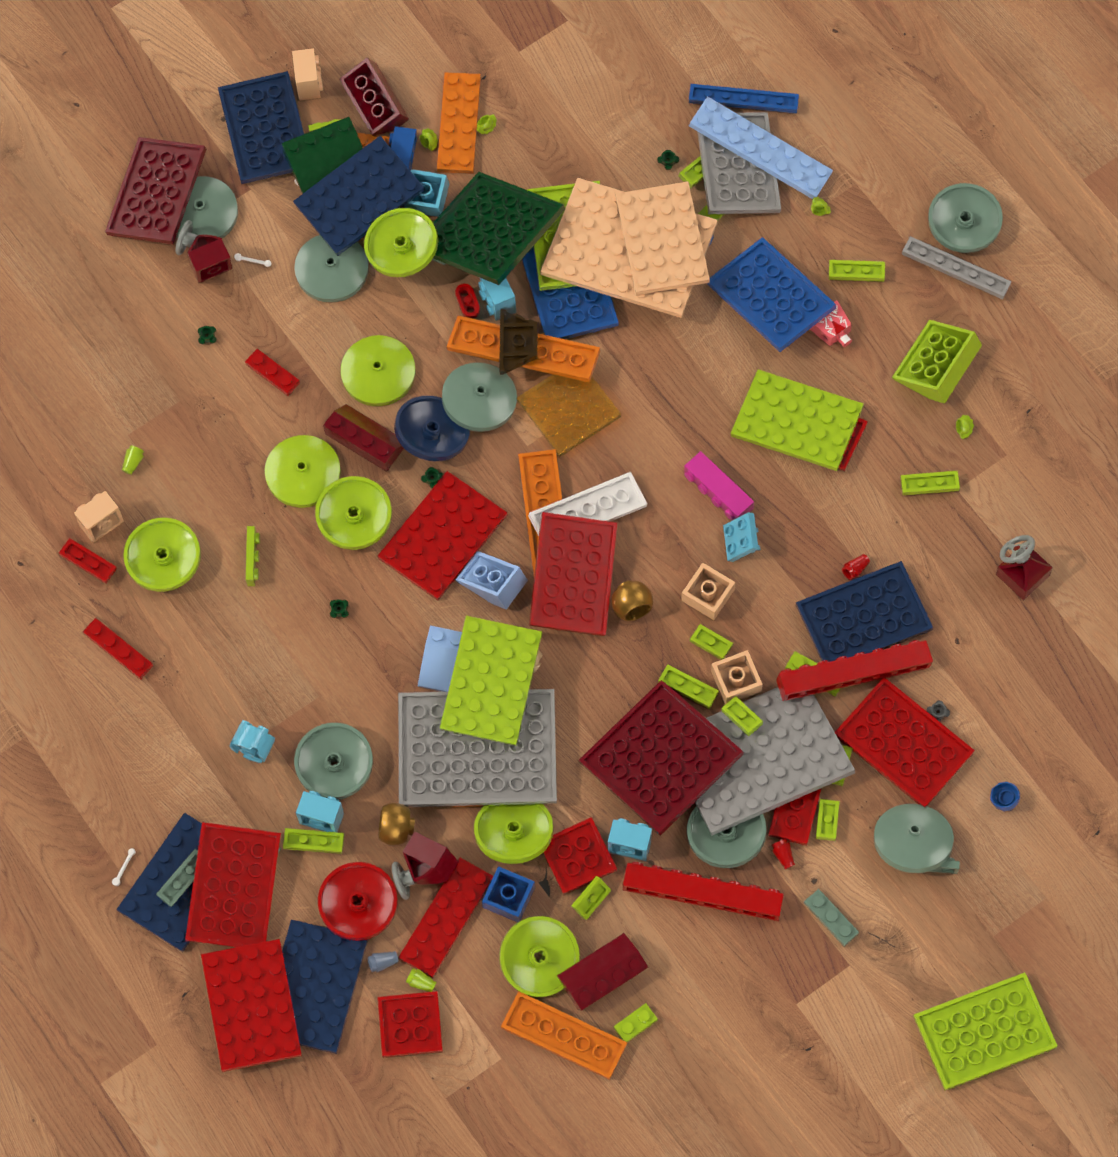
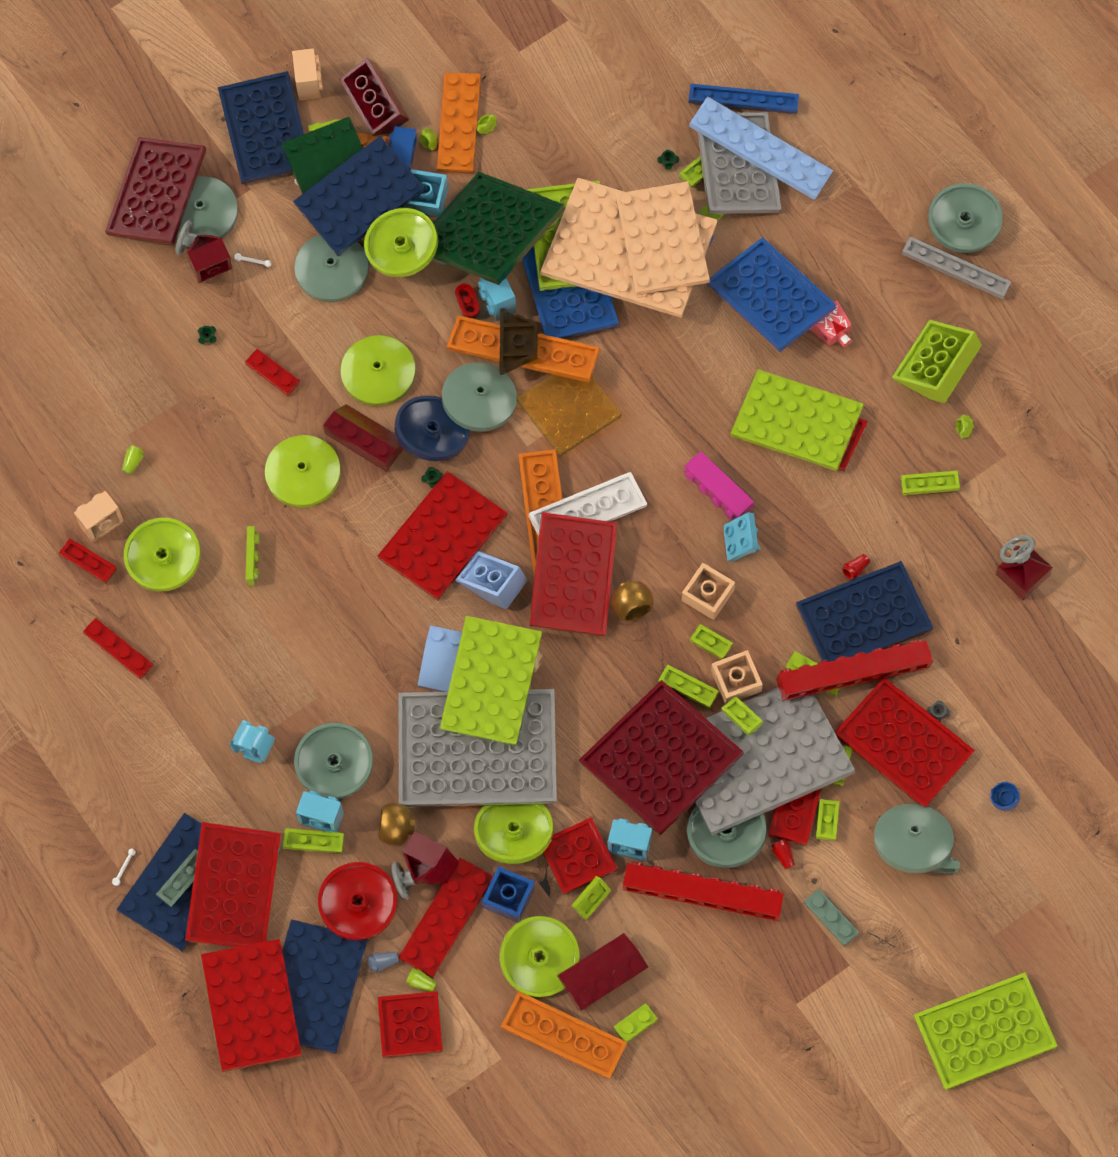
(335, 604): dark green plate -> none
(353, 497): lime dish -> none
(819, 207): lime piece -> none
(856, 270): lime plate -> none

